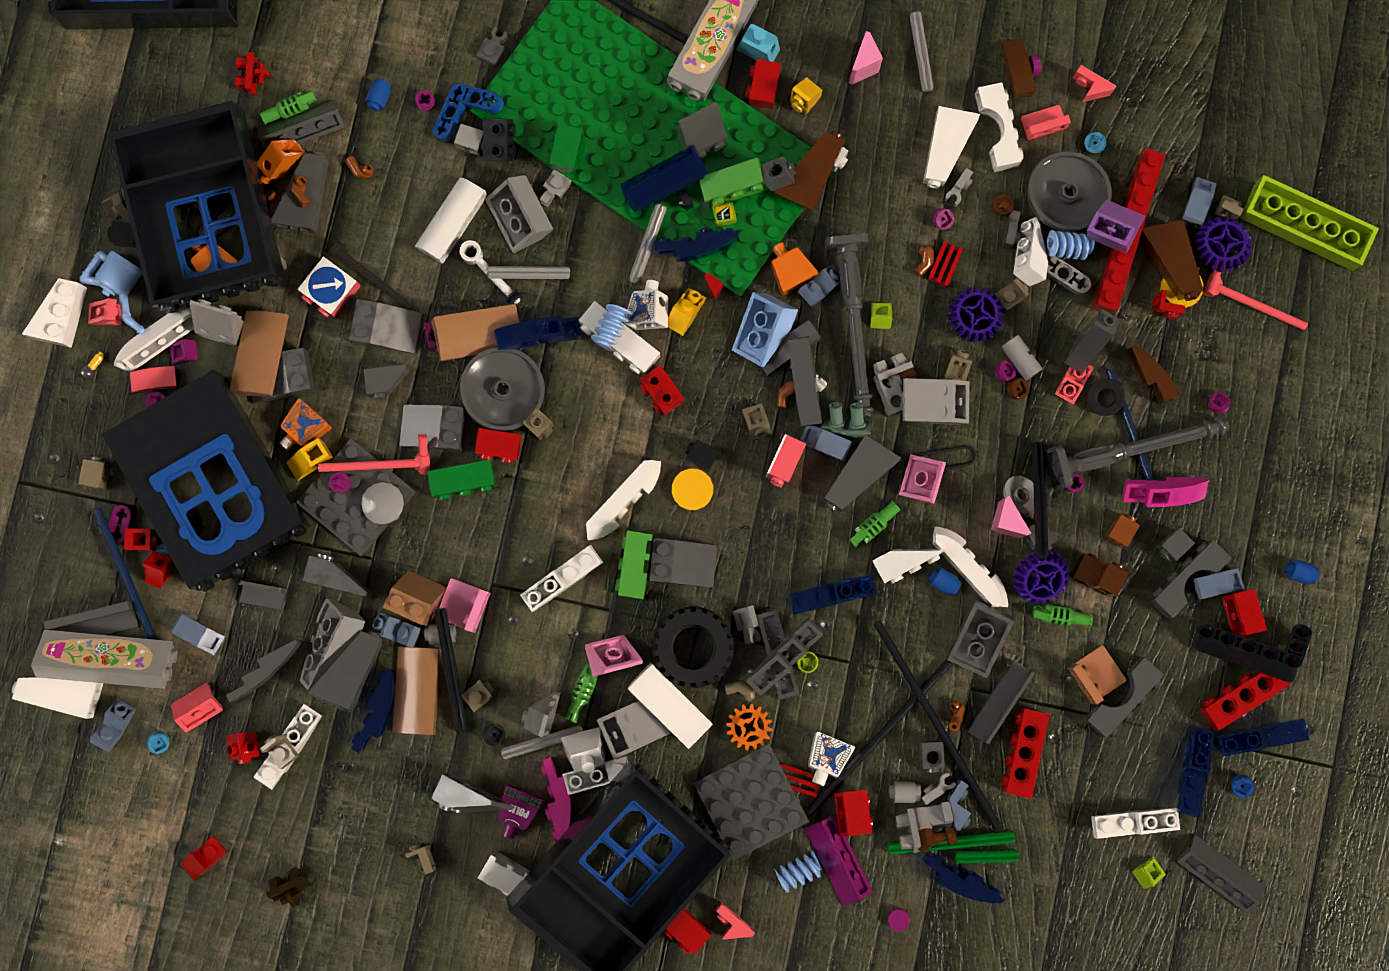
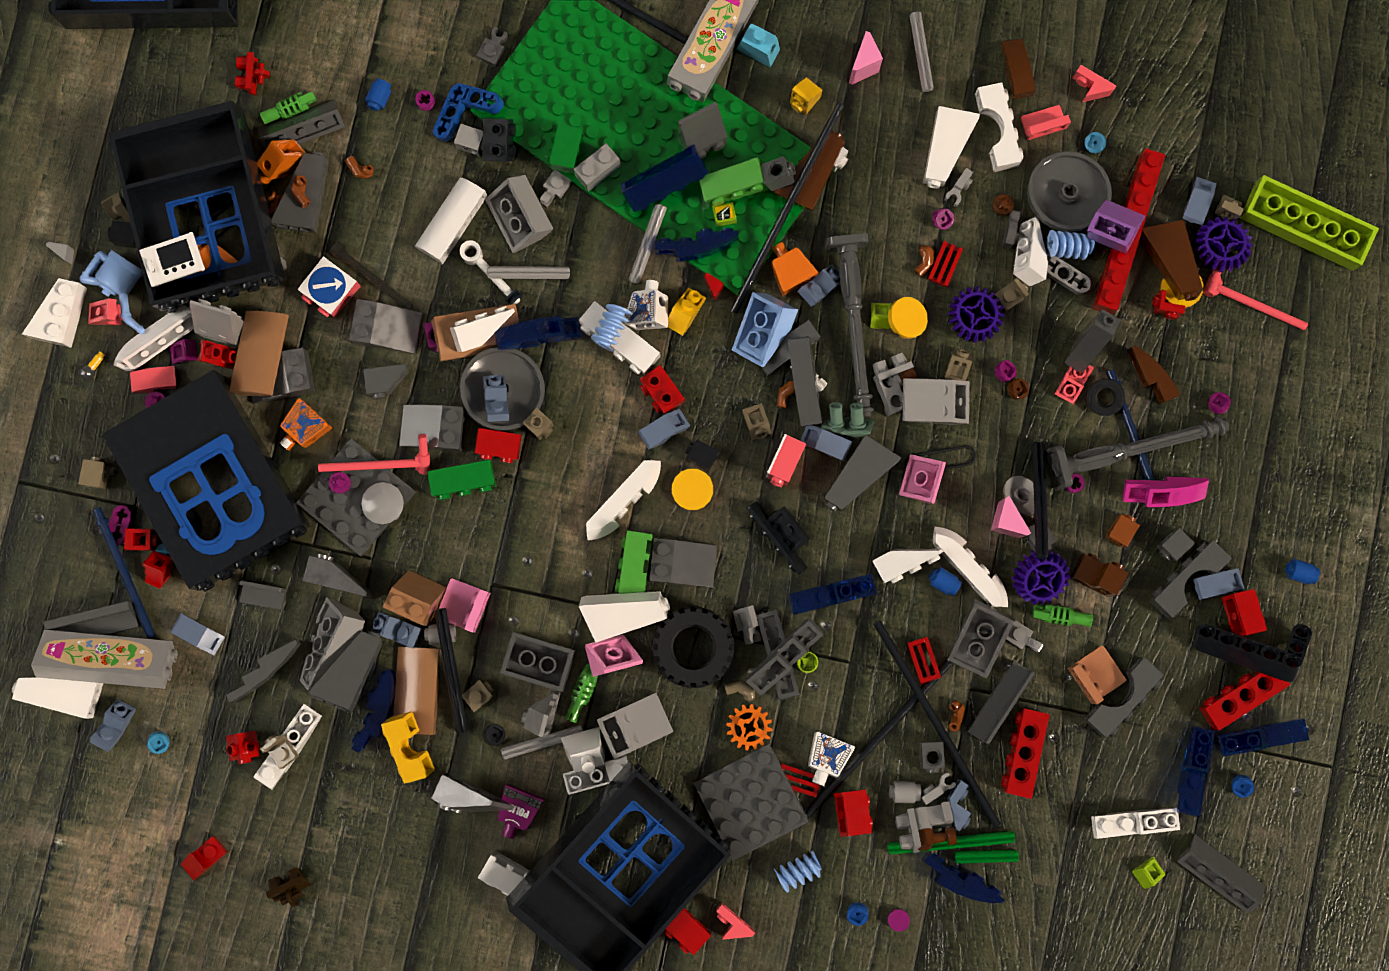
(62, 250): none -> light grey slope
(172, 259): none -> white container
(195, 708): coral panel -> none
(217, 354): none -> red hips
(308, 458): yellow slope -> none
(410, 764): none -> yellow arch
(425, 858): dark tan bracket -> none
(476, 332): none -> white slope
(495, 398): none -> sand blue slope
(538, 661): none -> dark grey brick
(561, 578): white slope -> none
(561, 809): dark pink slope -> none
(597, 167): none -> light grey brick
(621, 613): none -> white slope
(663, 428): none -> sand blue slope
(669, 705): white brick -> none
(684, 200): black tile -> none
(764, 83): red brick -> none
(784, 533): none -> black bracket
(787, 207): none -> black piece
(838, 861): magenta panel -> none
(857, 914): none -> blue tile
(874, 524): bright green hinge -> none
(907, 317): none -> yellow tile
(929, 678): none -> red tile
(1019, 356): light grey pin -> none
(1021, 636): none -> light grey plate
(1035, 63): magenta tile -> none

